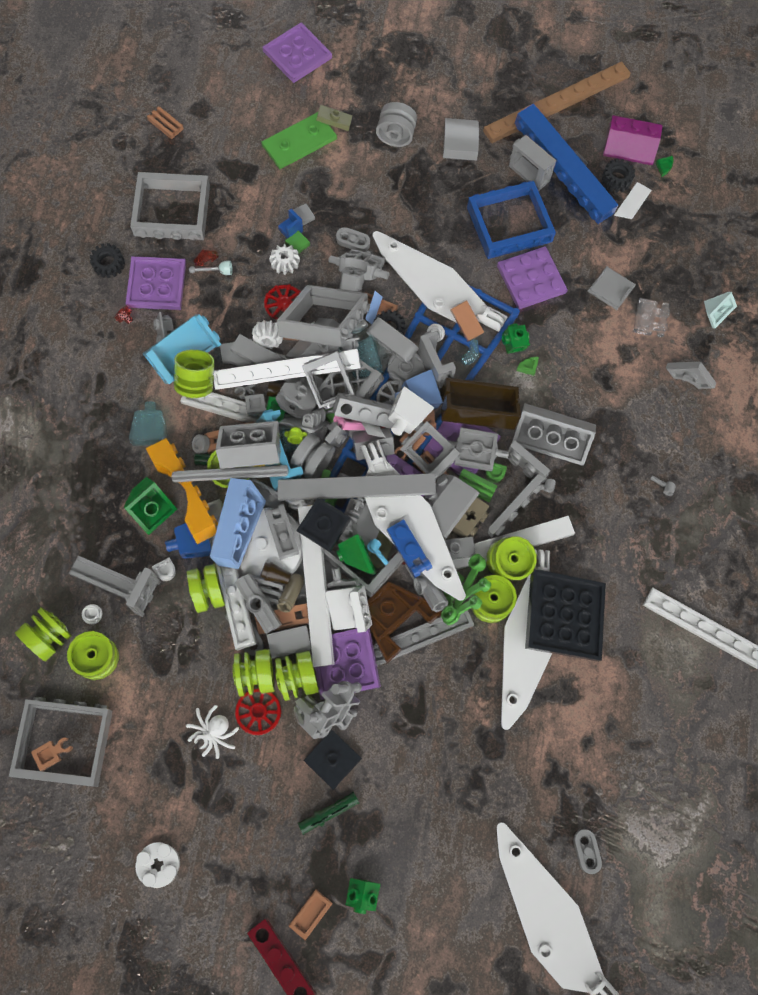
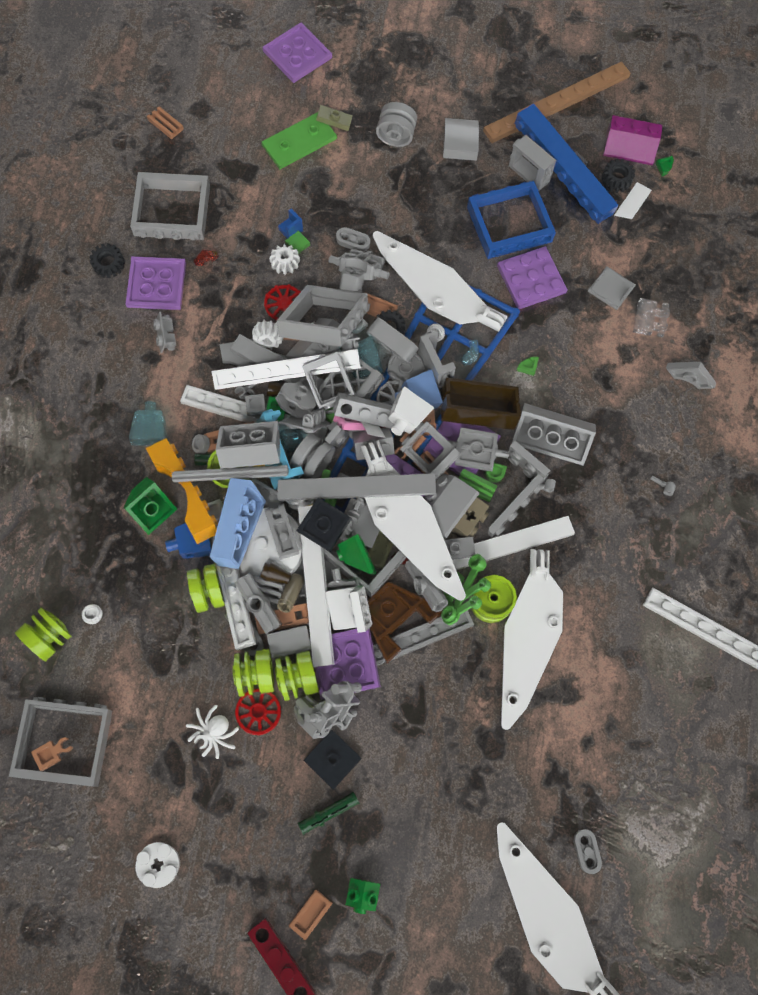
(82, 658): lime wheel -> none
(124, 314): clear red tile -> none
(136, 592): light grey bracket -> none
(165, 570): white tile -> none
(192, 335): medium azure panel -> none
(193, 373): lime wheel -> none
(224, 267): hinge -> none
(295, 435): lime plate -> none
(304, 213): light grey tile -> none
(373, 547): medium azure hand -> none
(374, 306): light blue sticker -> none
(408, 548): blue plate -> none
(467, 321): nougat tile -> none
(511, 558): lime wheel -> none
(515, 338): green brick -> none
(565, 615): black plate -> none
(719, 308): light aqua slope -> none

